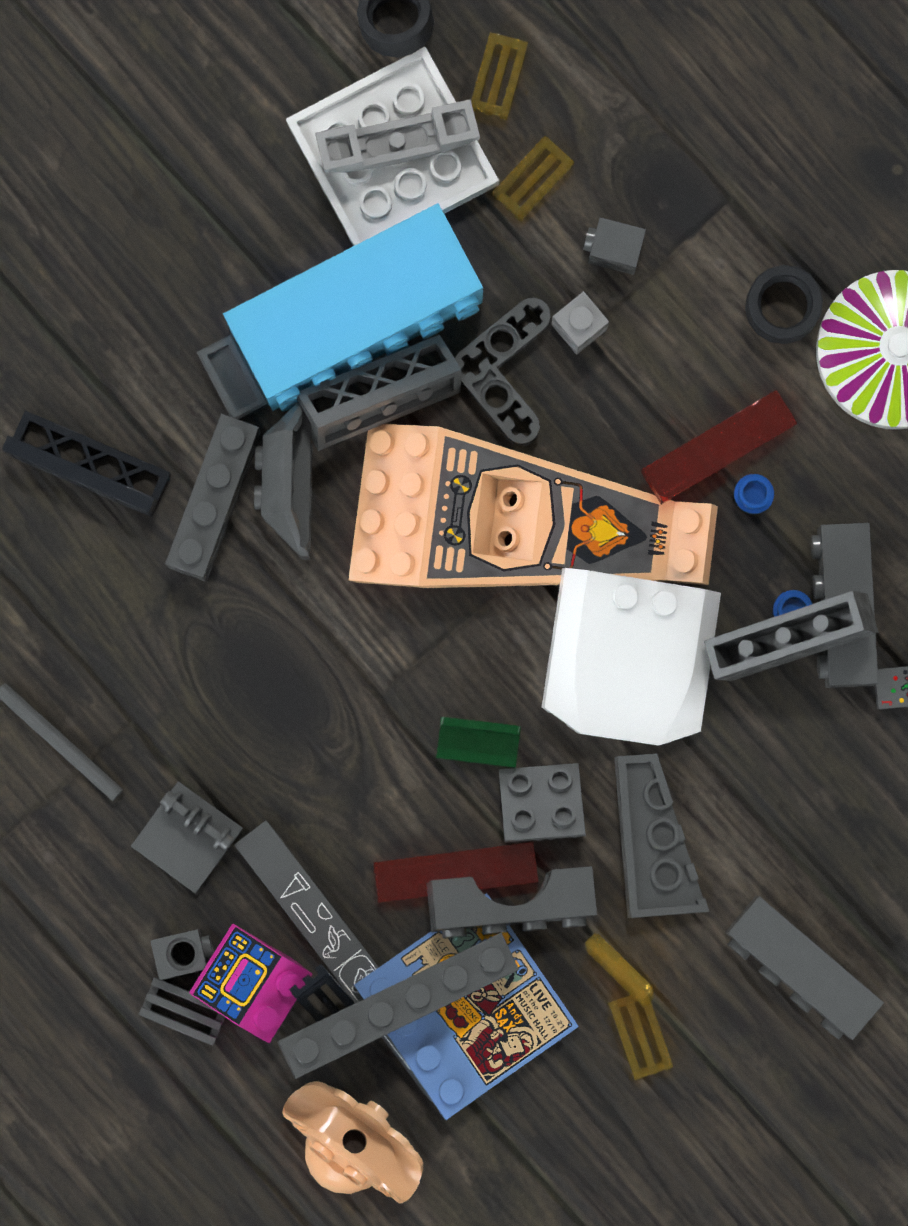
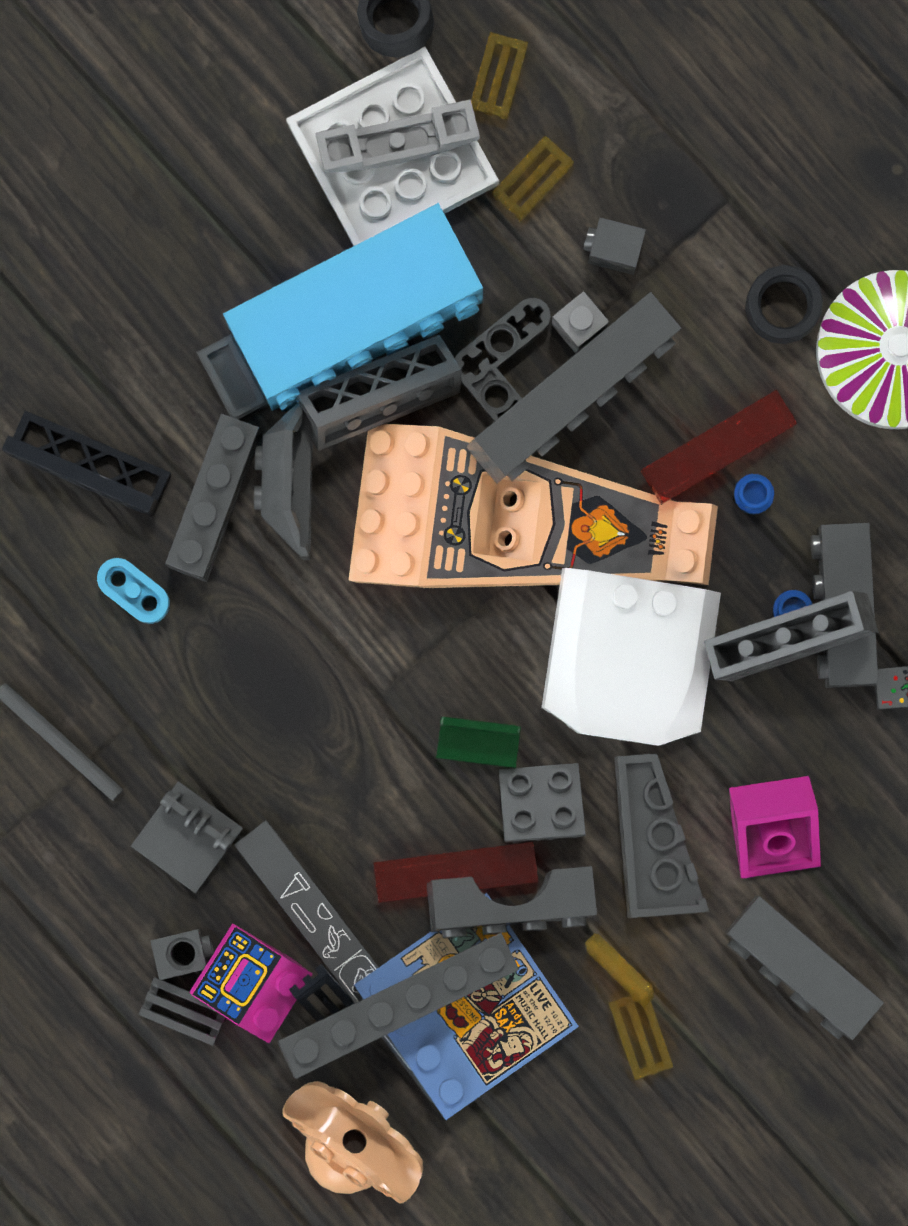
(133, 591): none -> medium azure plate
(573, 388): none -> dark grey brick
(775, 826): none -> dark pink slope

